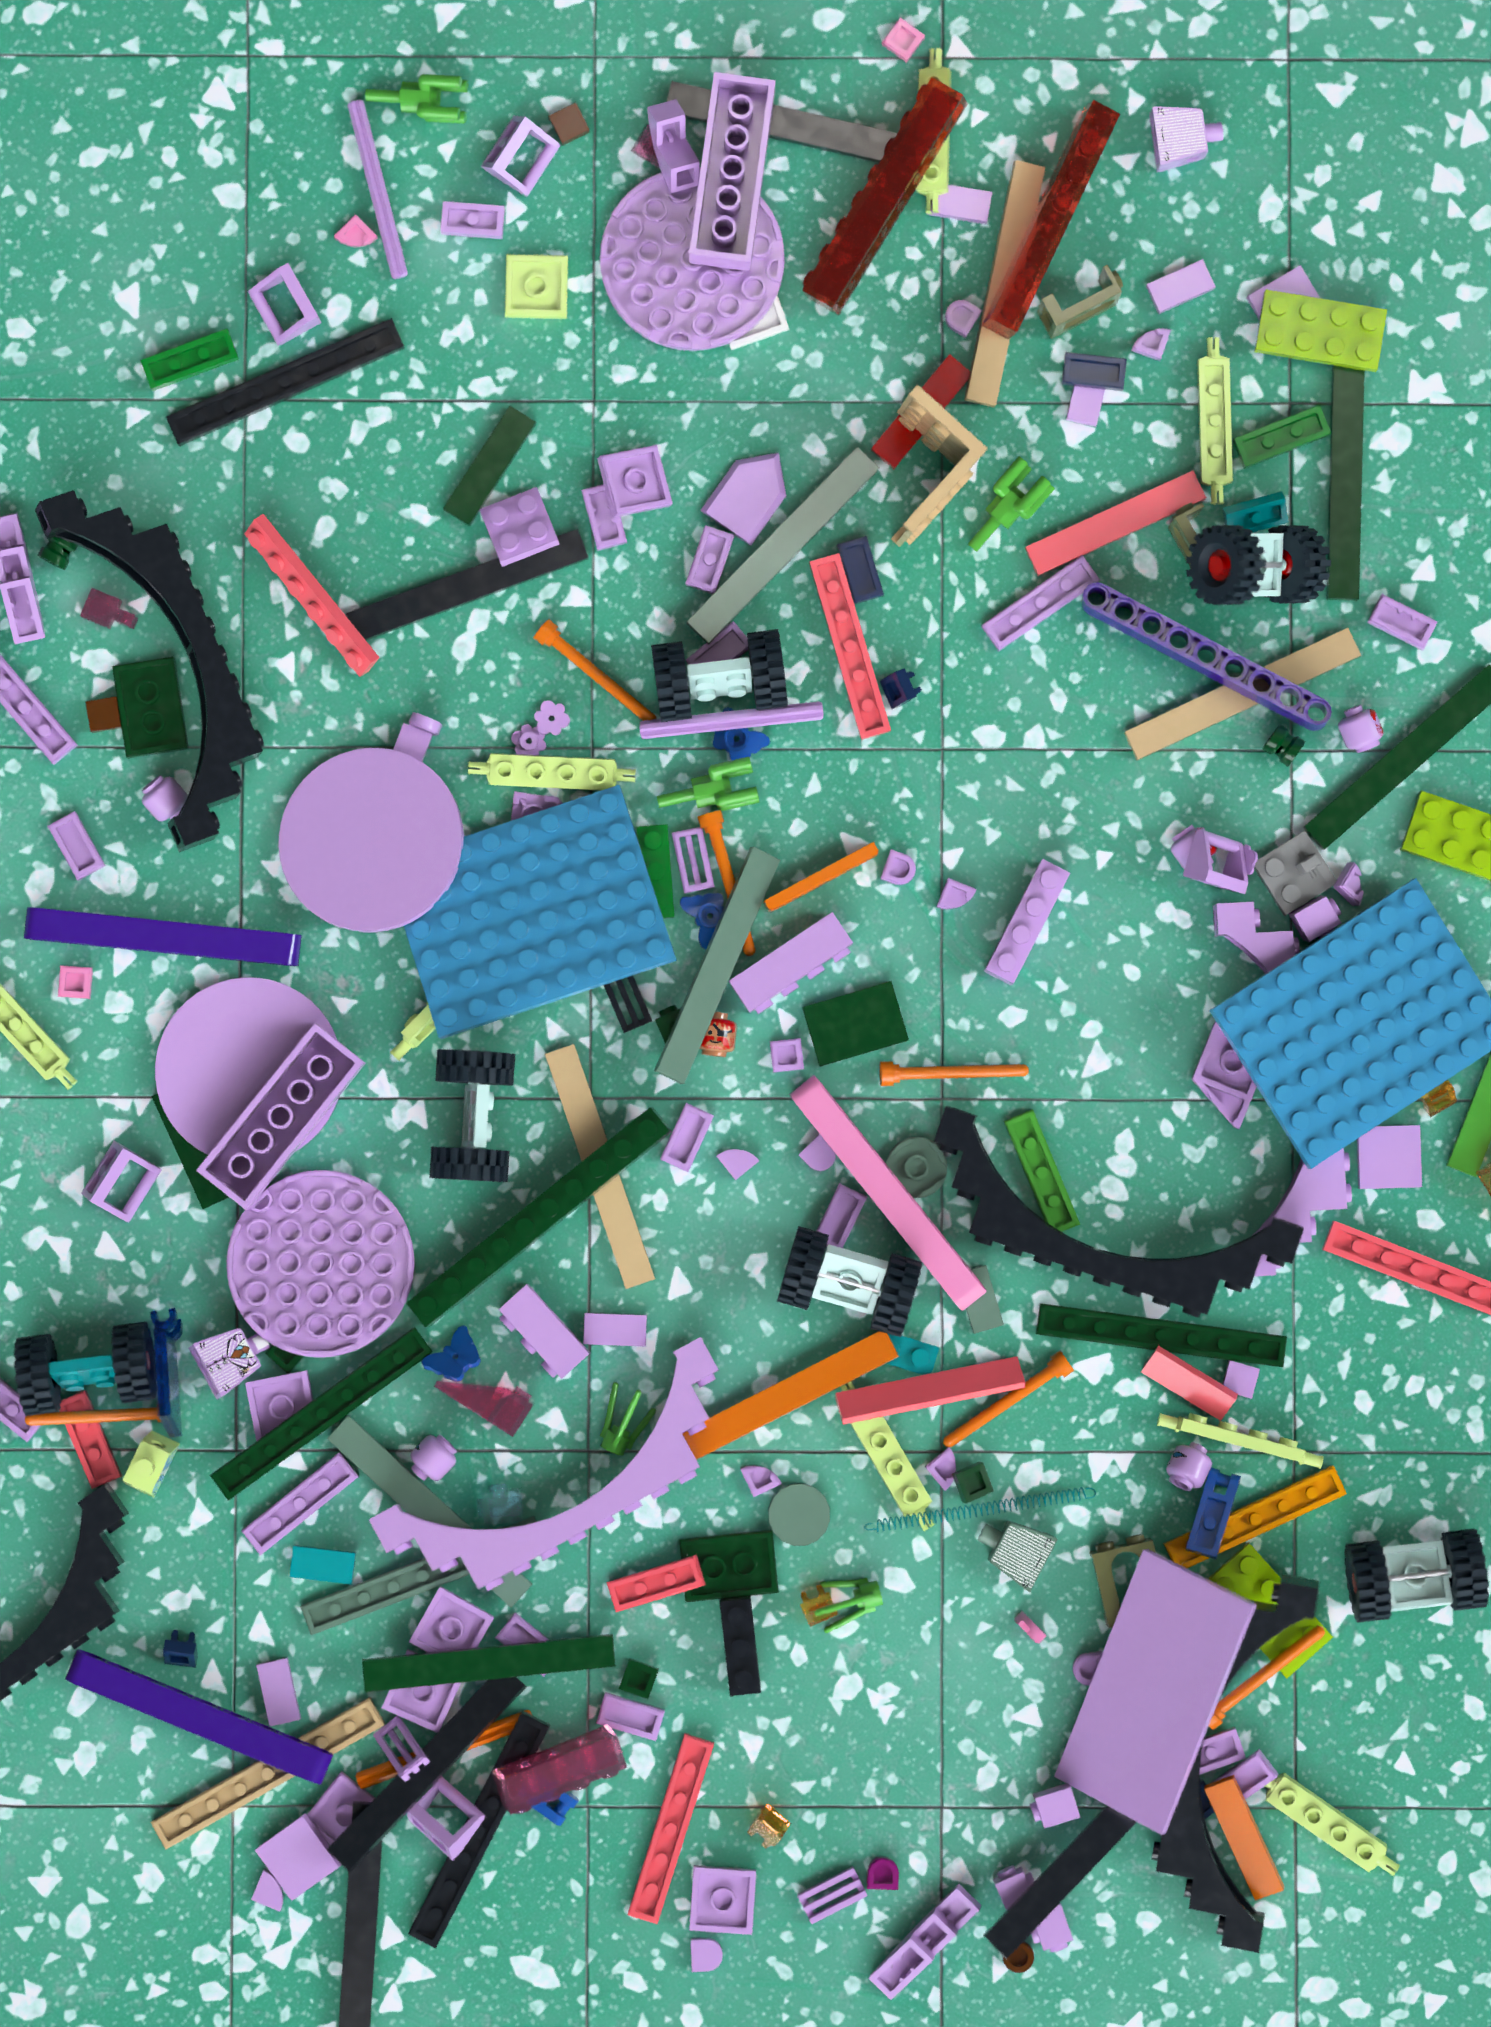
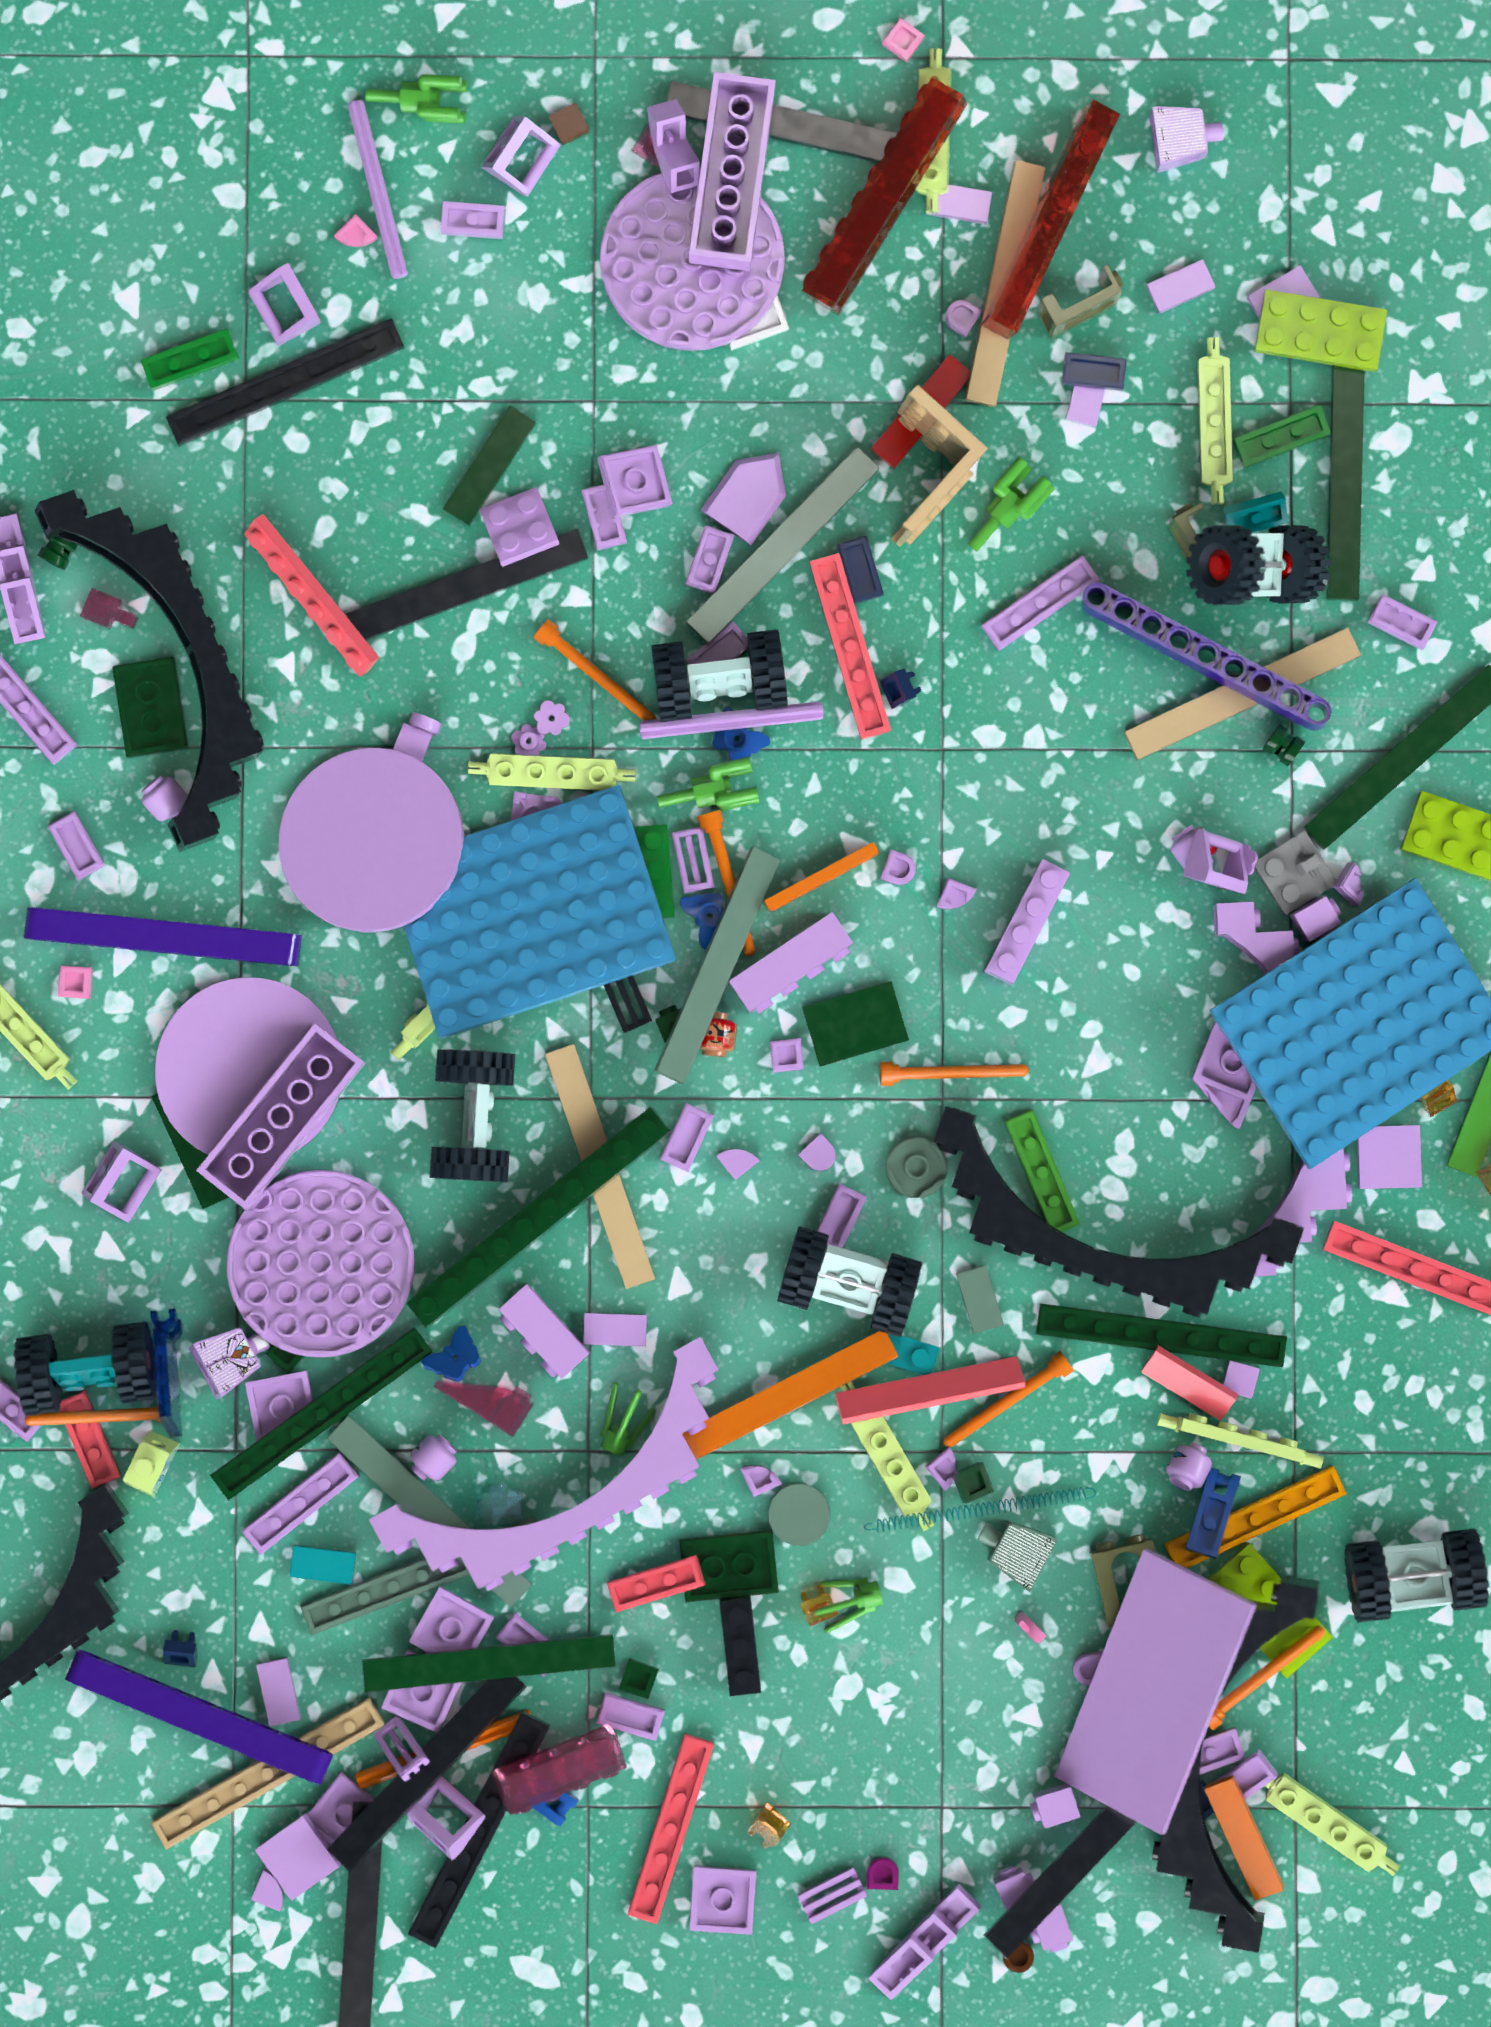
(103, 714): reddish brown tile -> none
(536, 286): yellowish green tile -> none
(705, 1954): lavender tile -> none
(888, 1193): bright pink beam -> none
(1114, 523): coral tile -> none
(1152, 343): lavender tile -> none
(1360, 729): lavender head -> none

